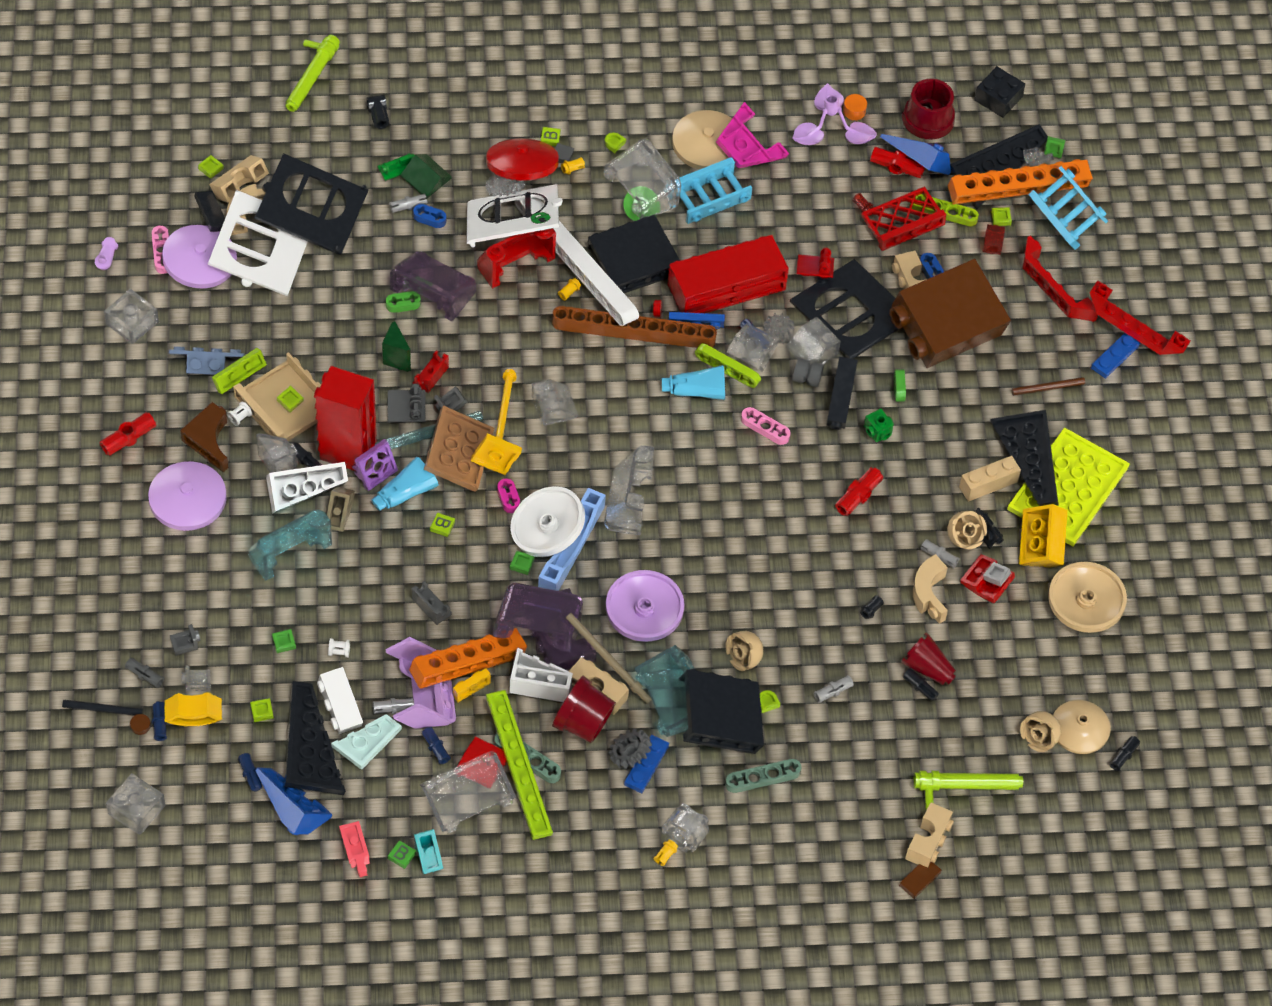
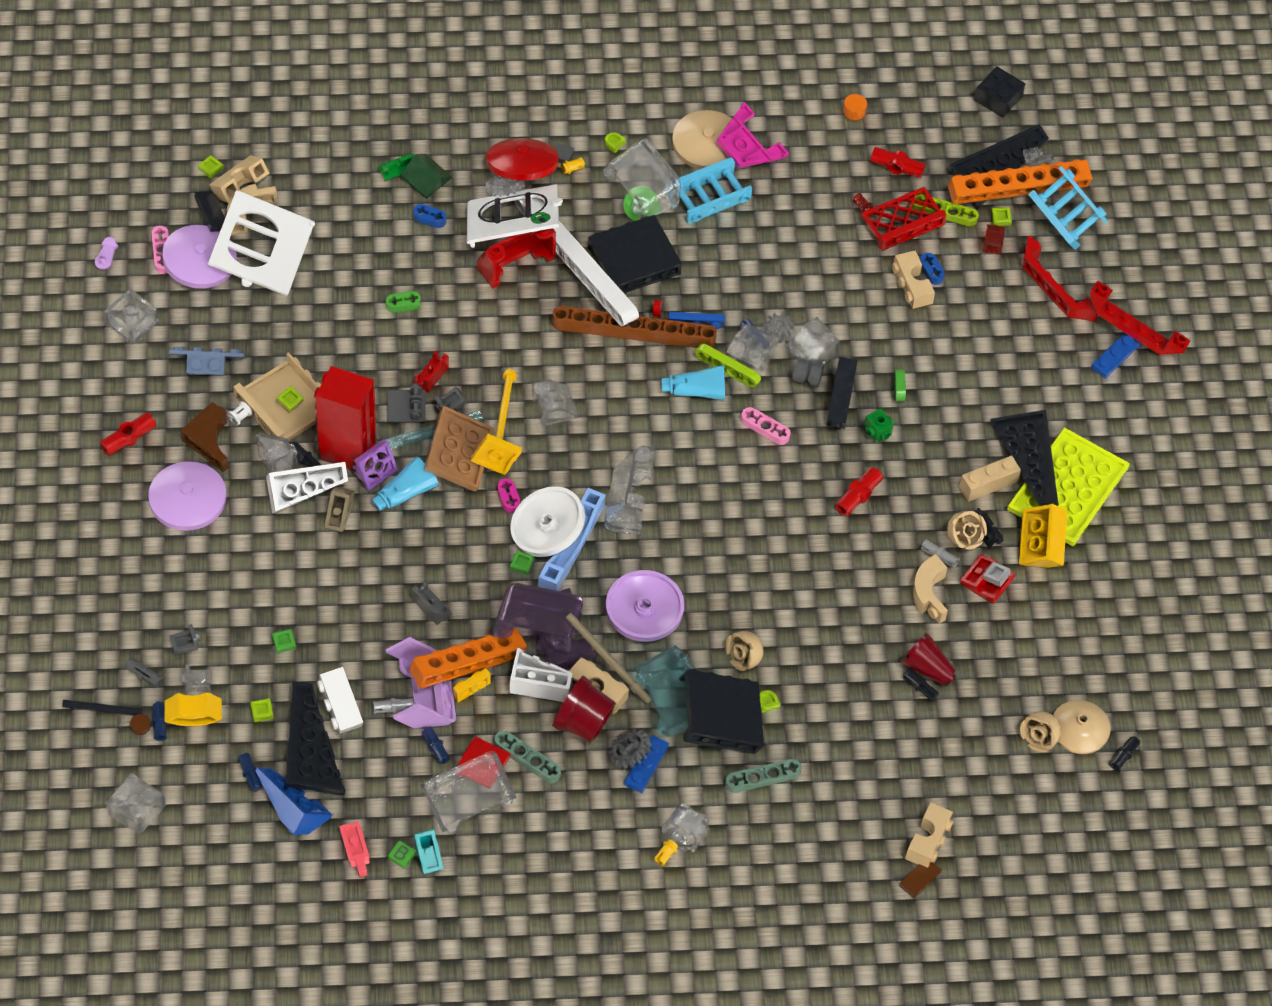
(239, 370): lime plate -> none
(312, 527): clear light blue windscreen -> none
(317, 230): black door -> none
(324, 53): lime cylinder -> none
(341, 644): white bush -> none
(366, 743): light aqua wing -> none
(378, 109): black piece -> none
(395, 349): dark green slope -> none
(407, 203): light grey pin -> none
(434, 281): clear purple windscreen -> none
(442, 524): lime tile -> none
(519, 765): lime tile -> none
(550, 136): lime tile -> none
(572, 286): yellow pin -> none
(728, 276): red brick -> none
(816, 265): red hinge -> none
(831, 102): lavender plant -> none
(833, 689): light grey pin -> none
(866, 290): black door -> none
(867, 611): black pin -> none
(926, 122): dark red piece -> none
(926, 154): wedge -> none
(935, 780): lime cylinder -> none
(949, 313): reddish brown brick -> none
(1048, 386): reddish brown bar -> none
(1054, 146): bright green tile -> none
(1087, 597): tan dish -> none

